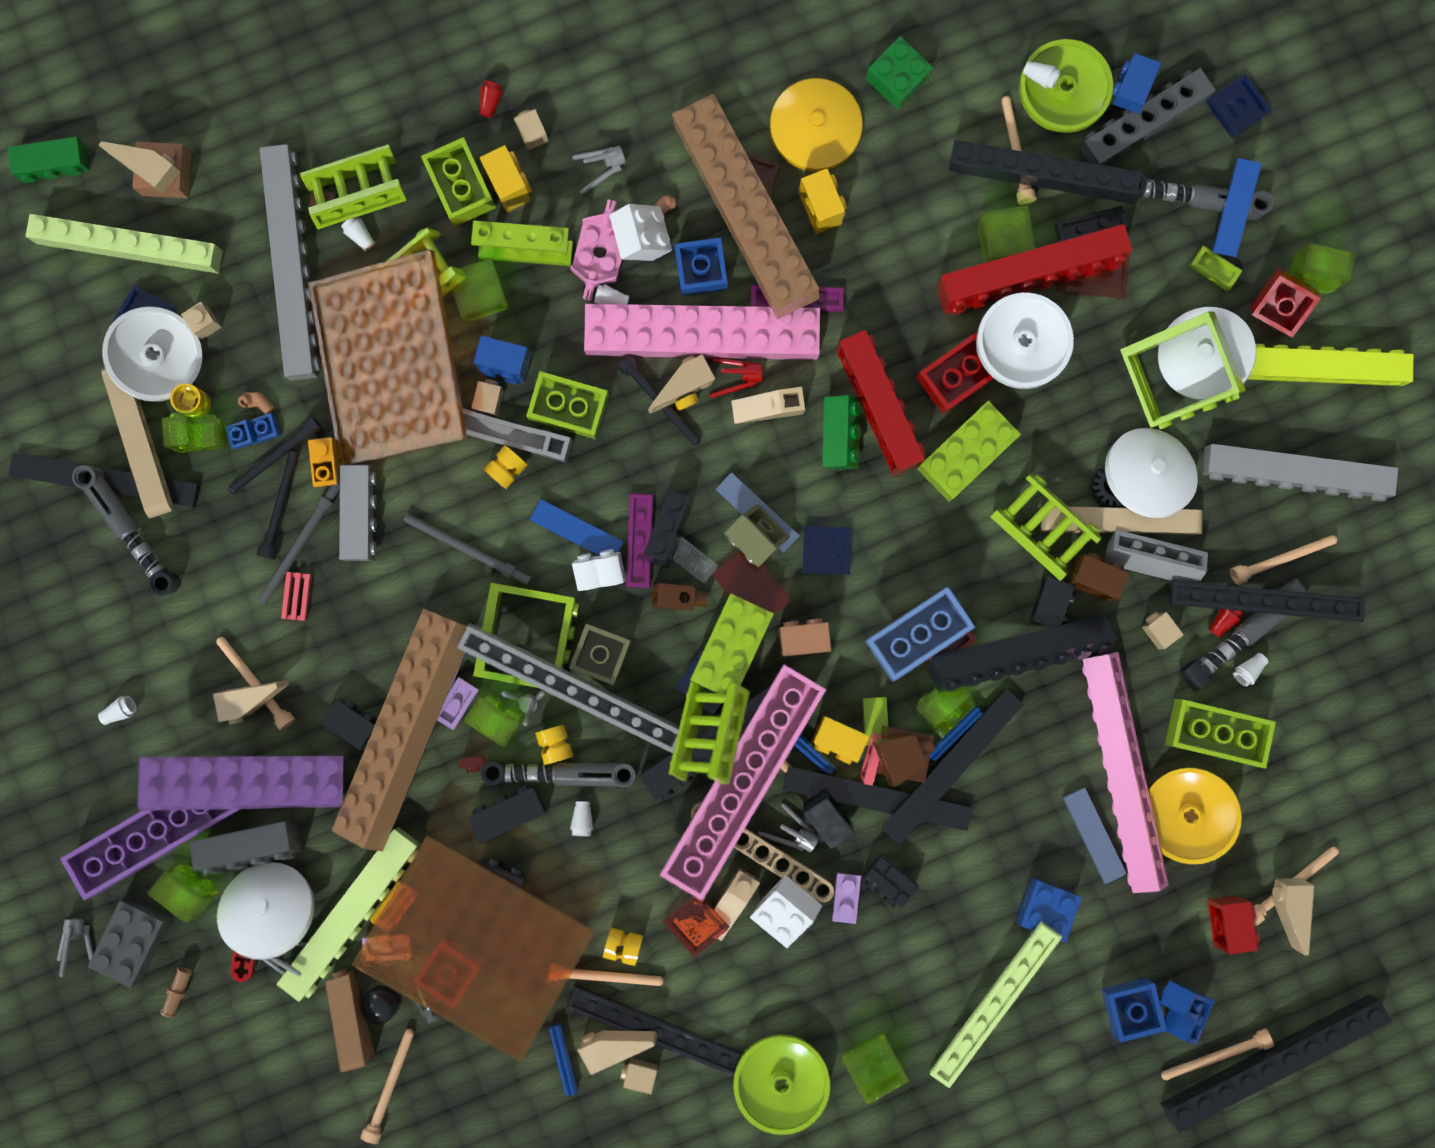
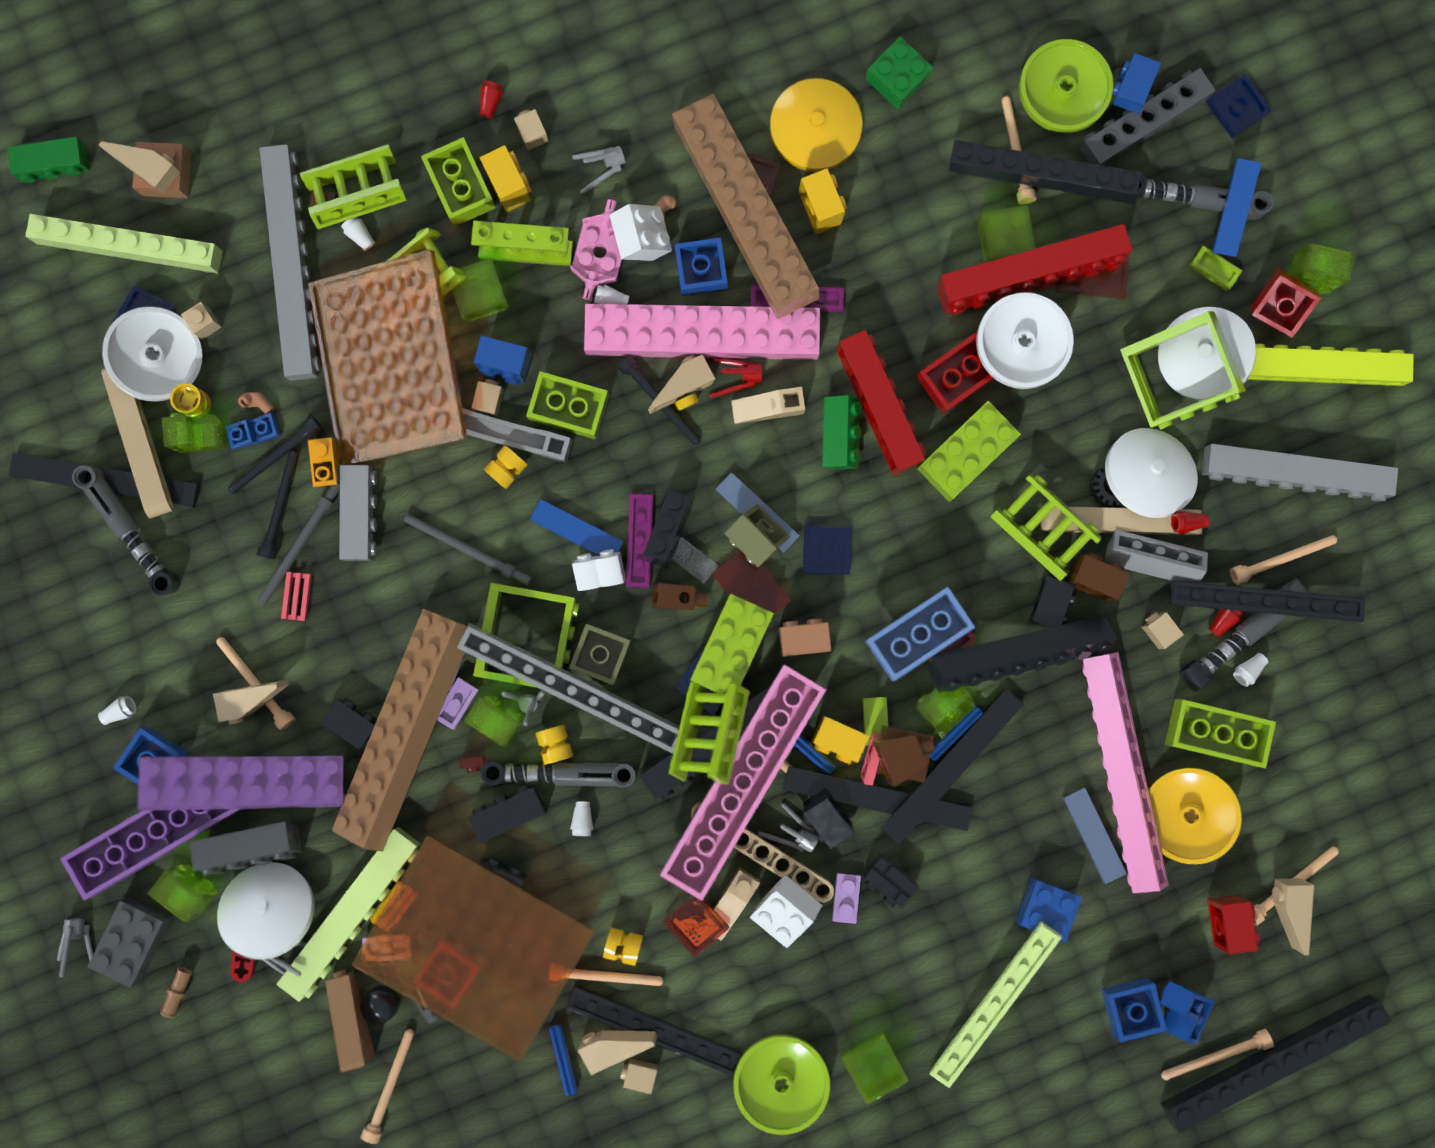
(146, 743): none -> blue brick
(1041, 73): white cone -> none
(1090, 223): black tile -> none
(1187, 521): none -> red cone

